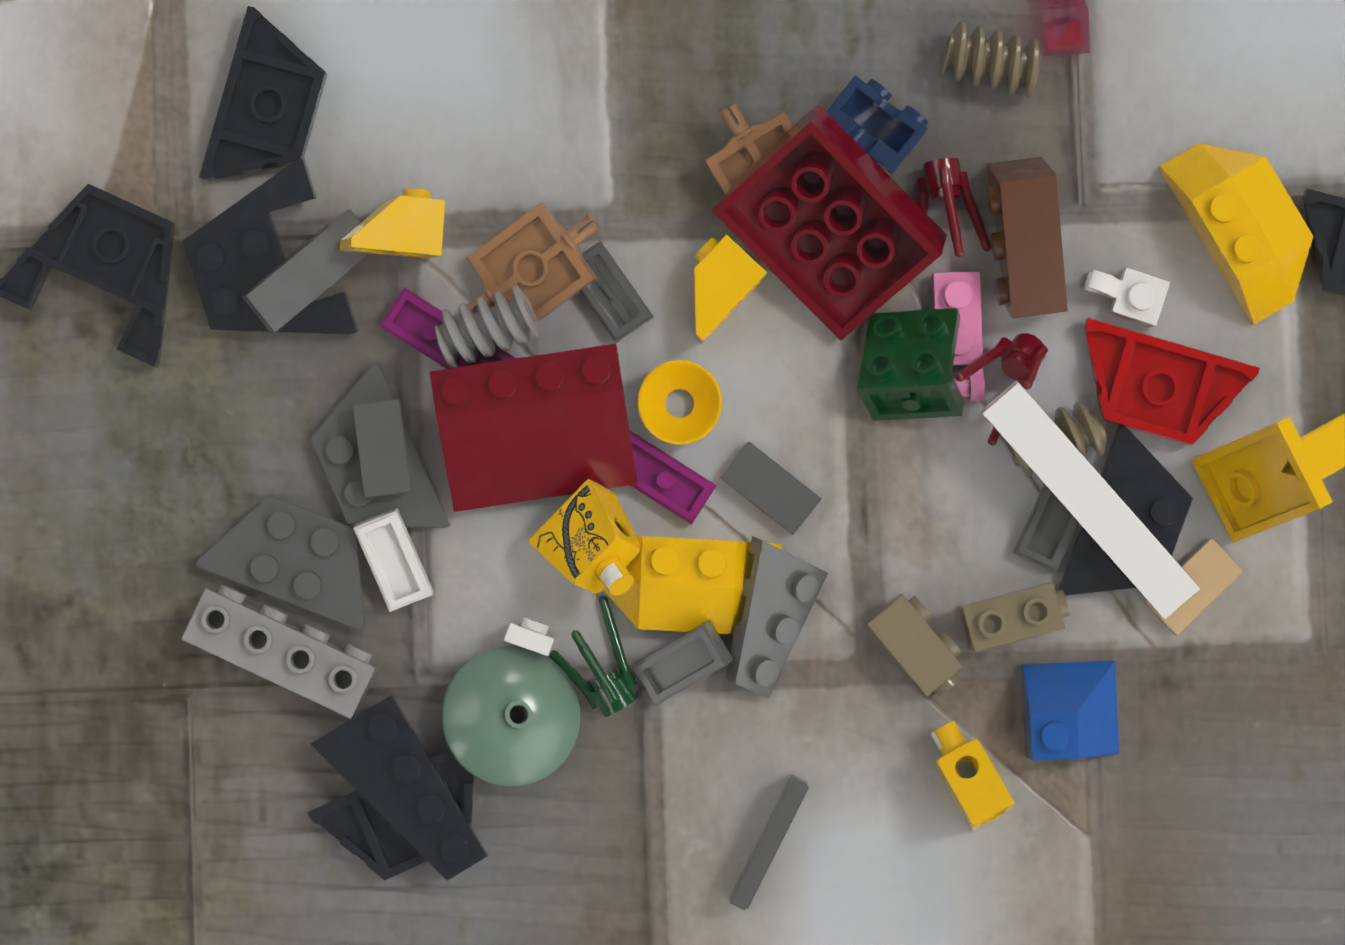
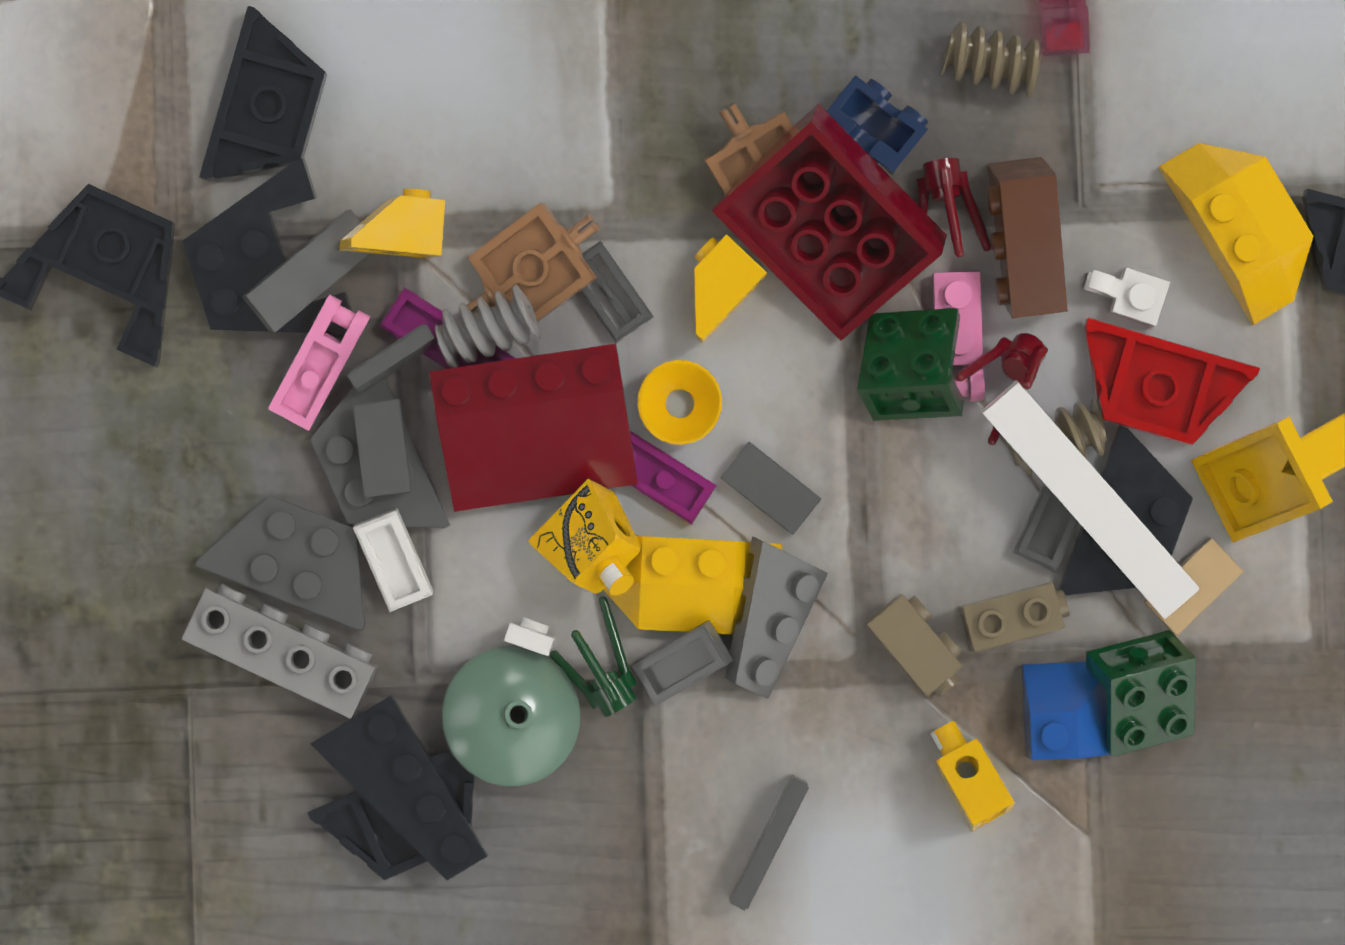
(318, 364): none -> bright pink plate
(392, 358): none -> dark grey tile
(1147, 690): none -> dark green bracket

